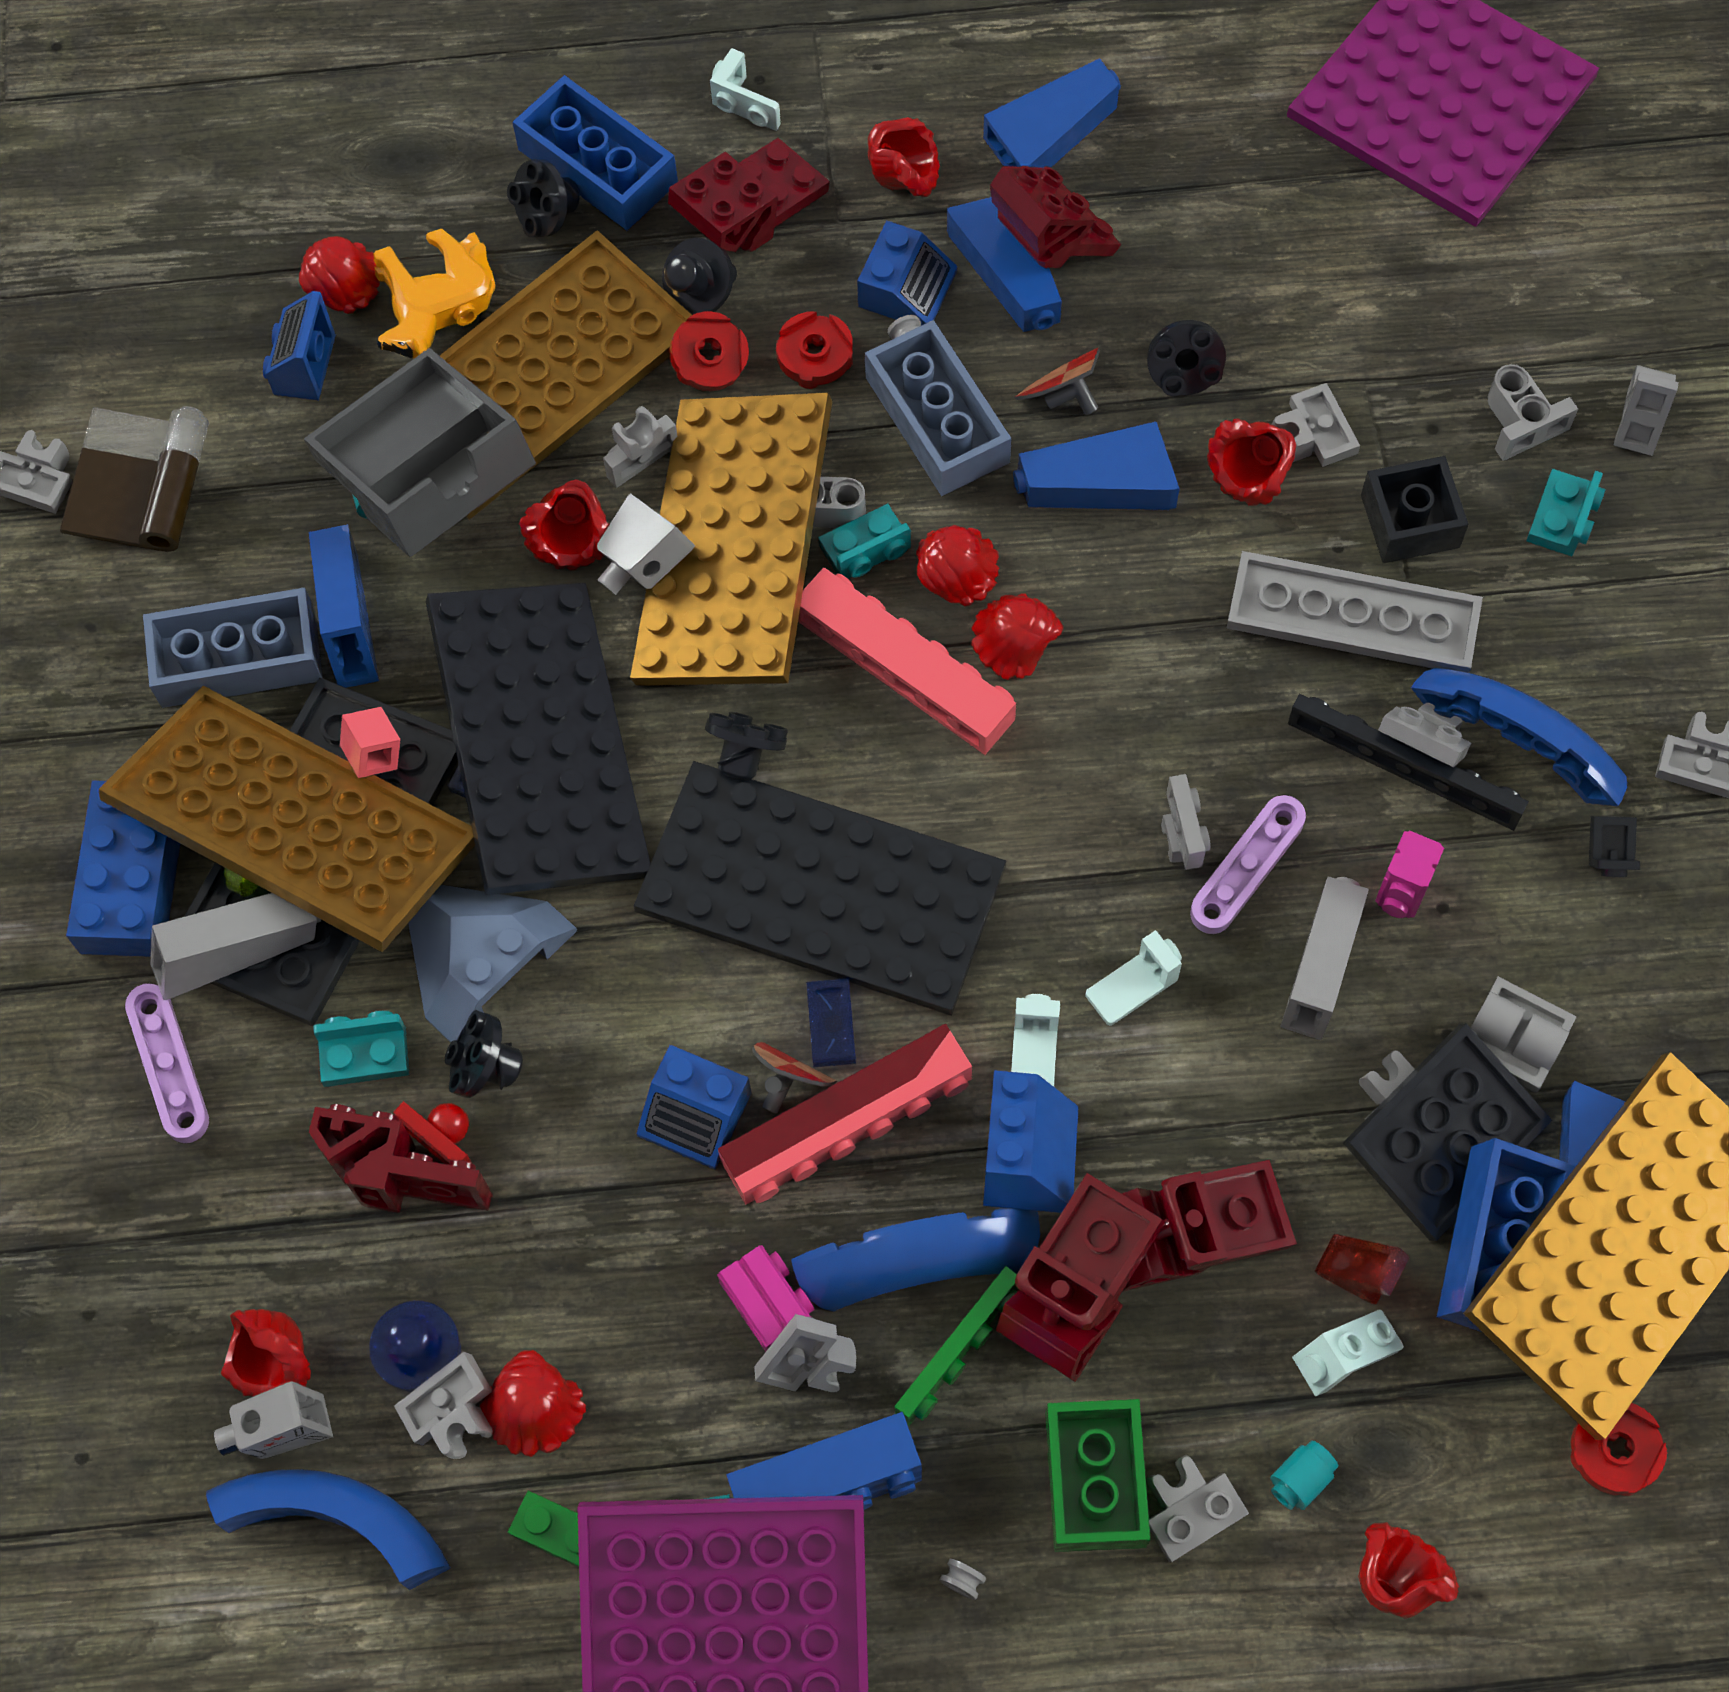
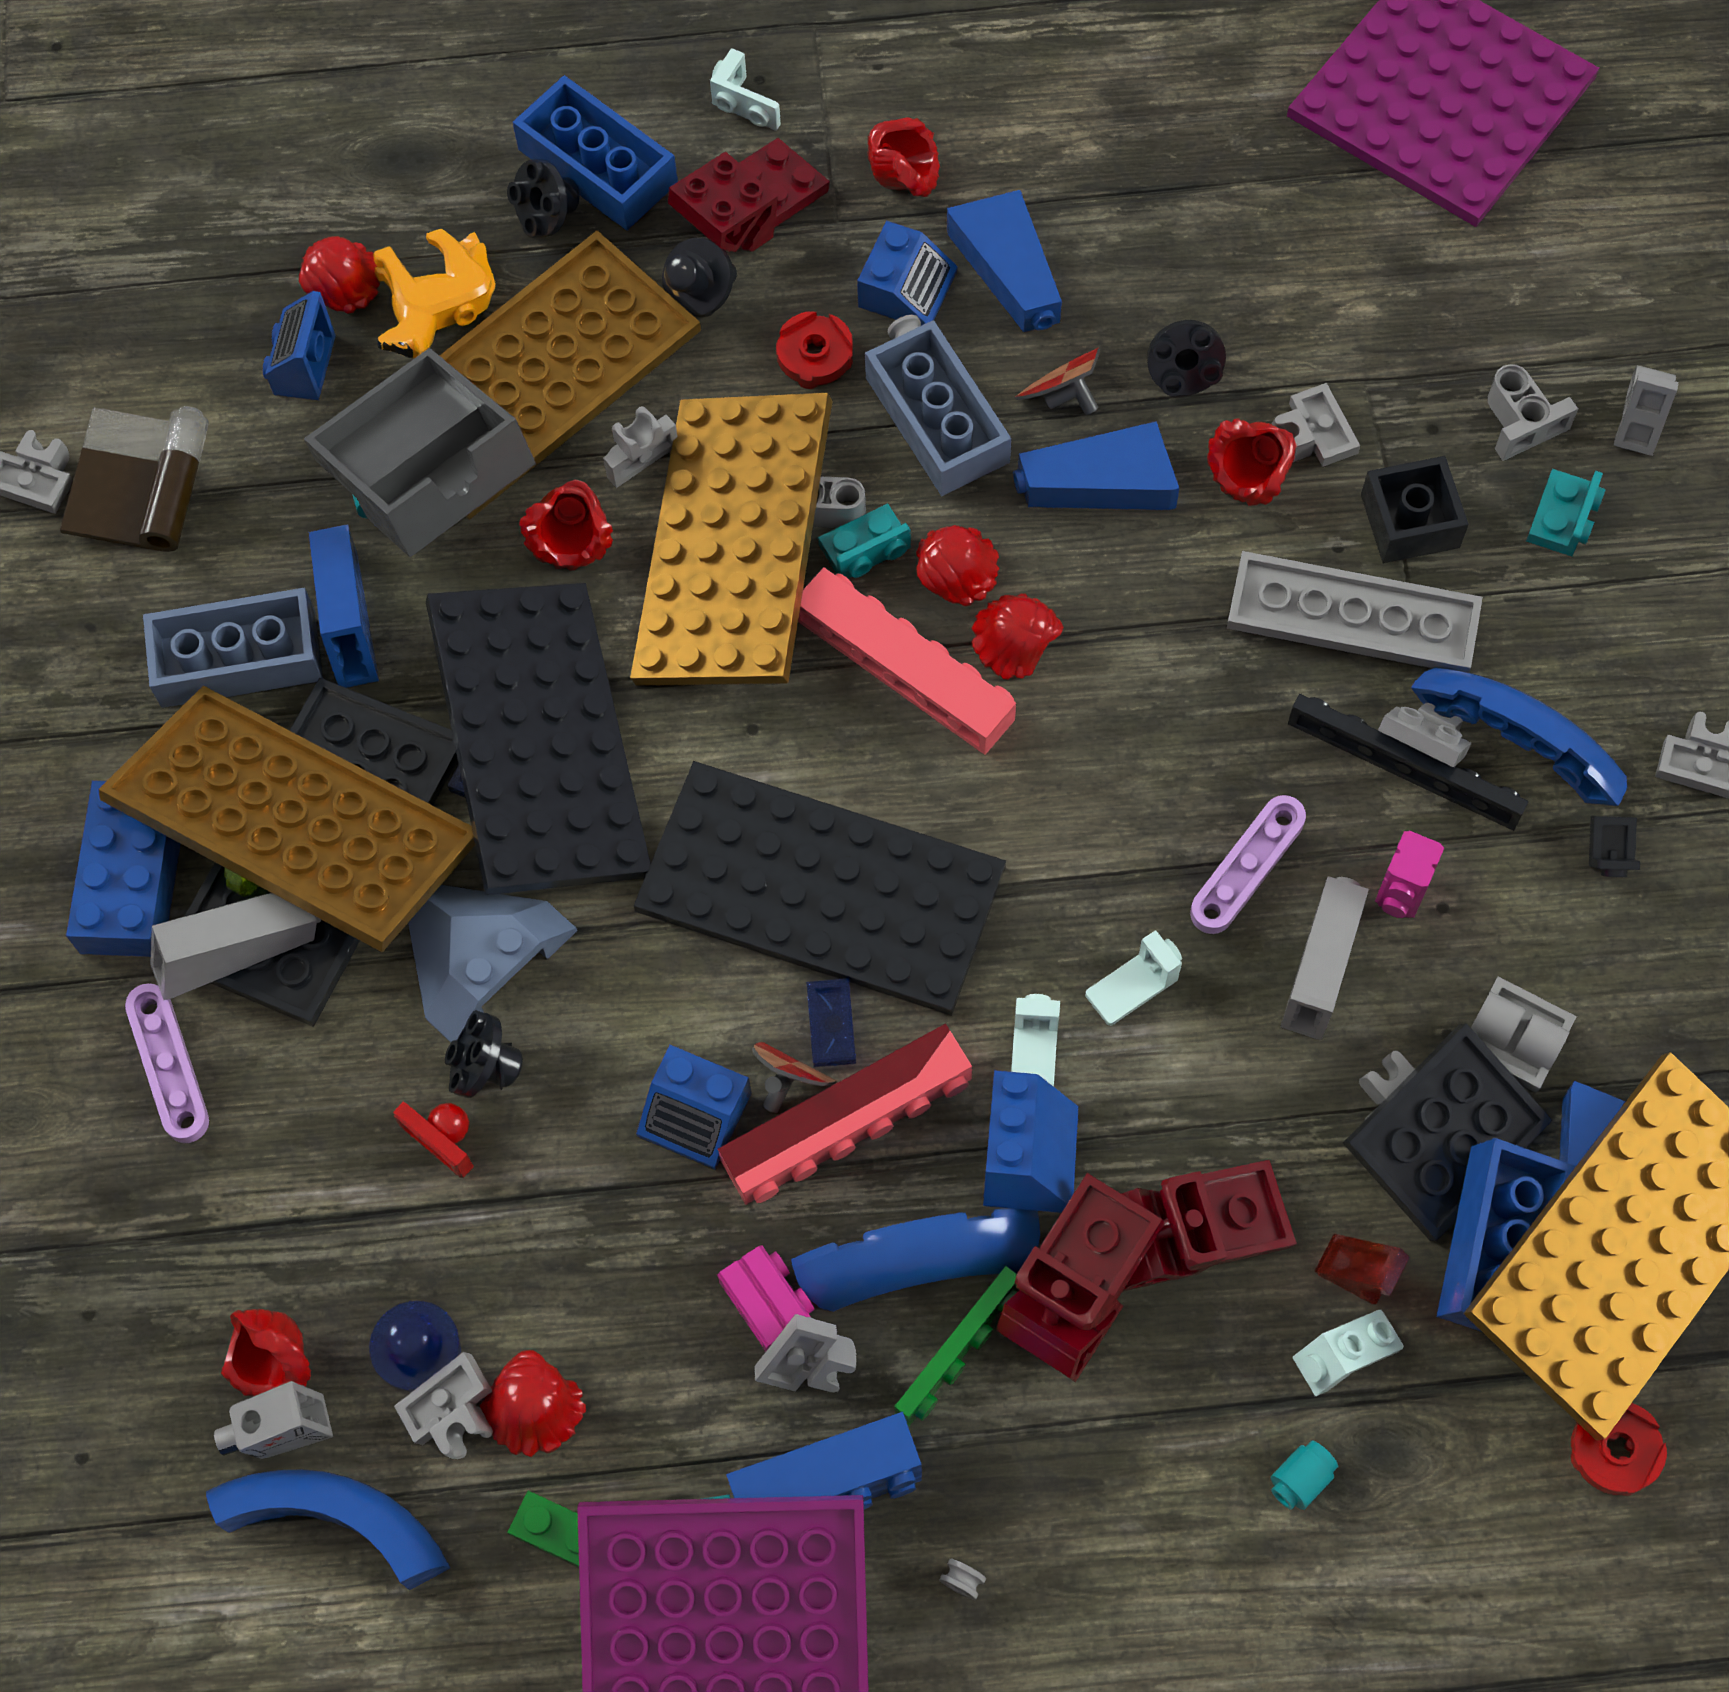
(362, 1048): teal bracket -> none
(369, 742): coral brick -> none
(381, 1163): dark red piece -> none
(640, 546): light grey torso -> none
(693, 367): red plate -> none
(743, 742): black plate -> none
(1049, 217): dark red piece -> none
(1052, 118): blue slope -> none
(1097, 1475): green brick -> none
(1184, 835): light grey plate -> none
(1192, 1509): light grey plate -> none
(1403, 1572): red hair -> none

